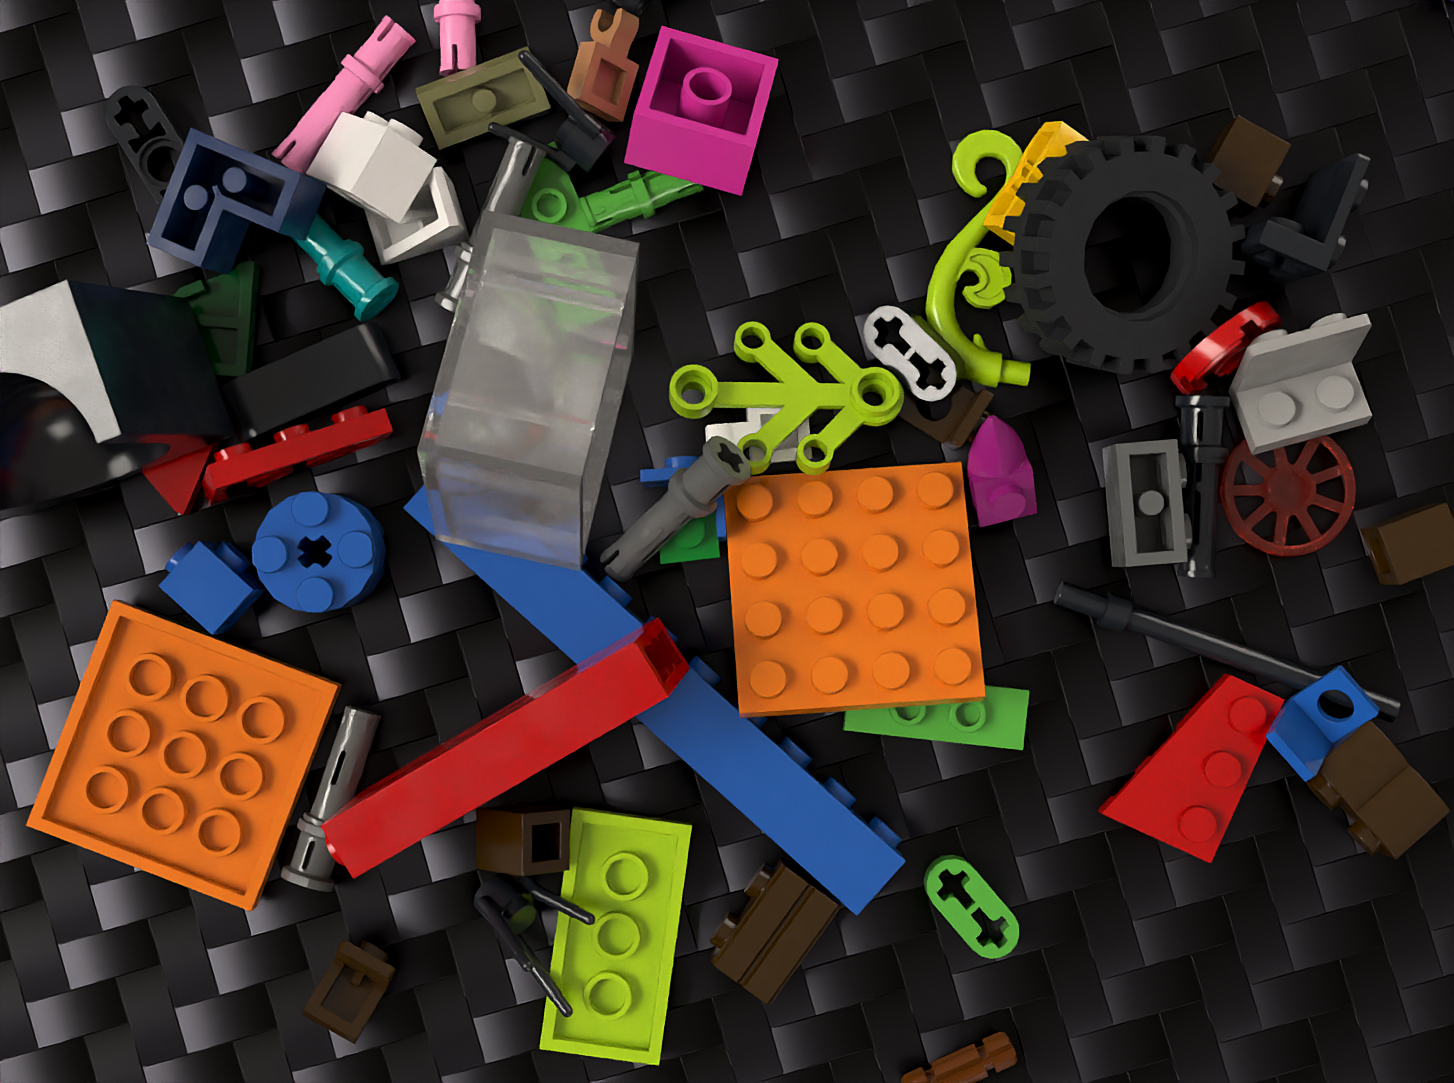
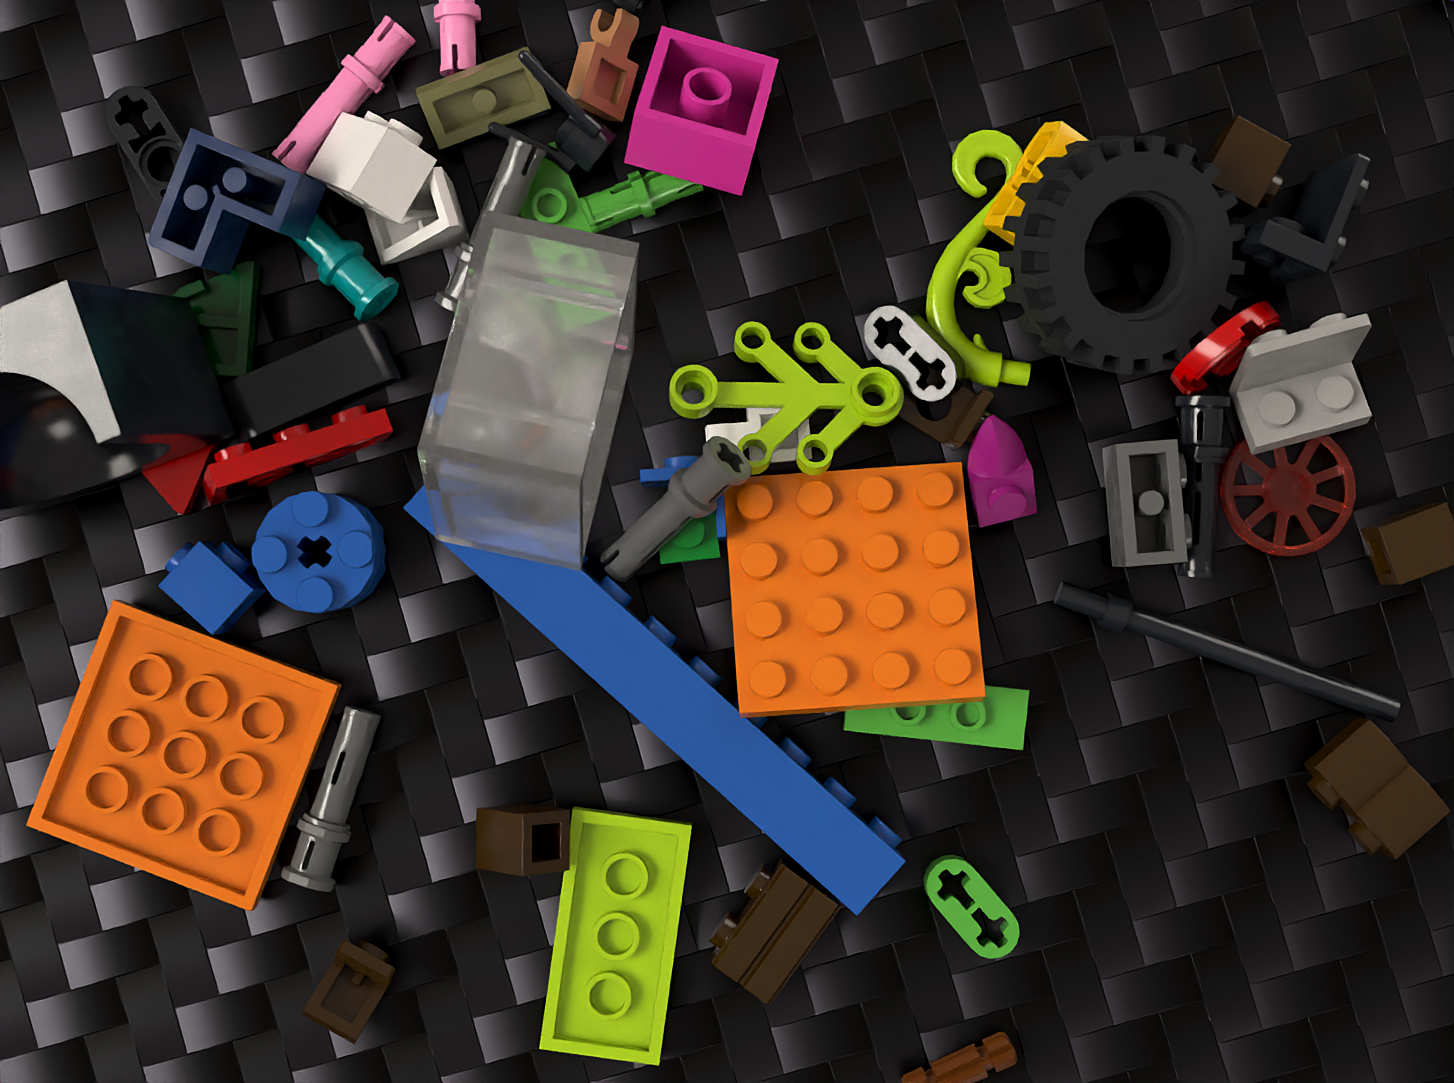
(506, 748): red brick -> none
(510, 911): black plant -> none
(1200, 771): red wing -> none
(1306, 732): blue bracket -> none

